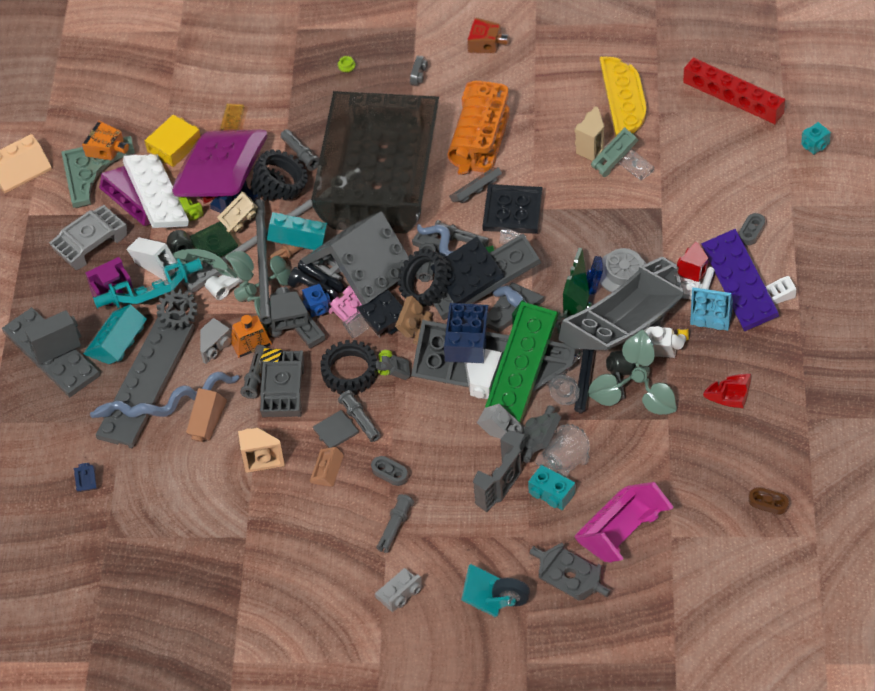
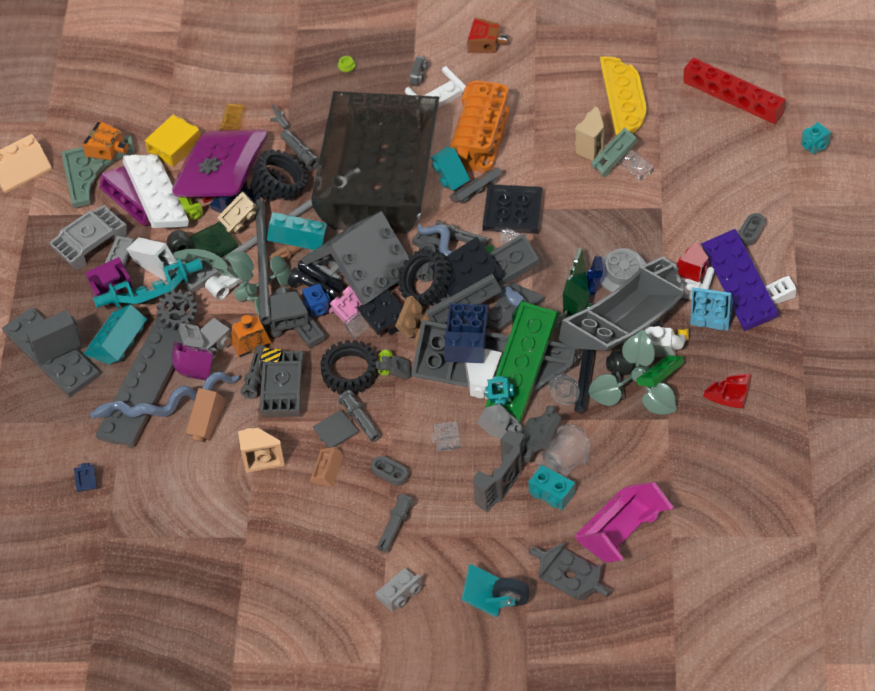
(119, 249): none -> light grey plate
(191, 335): none -> light grey plate
(191, 361): none -> magenta brick
(209, 165): none -> dark grey plant
(279, 118): none -> dark grey bar
(446, 92): none -> white plate
(446, 436): none -> clear brick
(449, 168): none -> teal brick
(473, 294): none -> dark grey plate
(496, 384): none -> teal brick
(660, 371): none -> green tile
(769, 500): reddish brown plate -> none

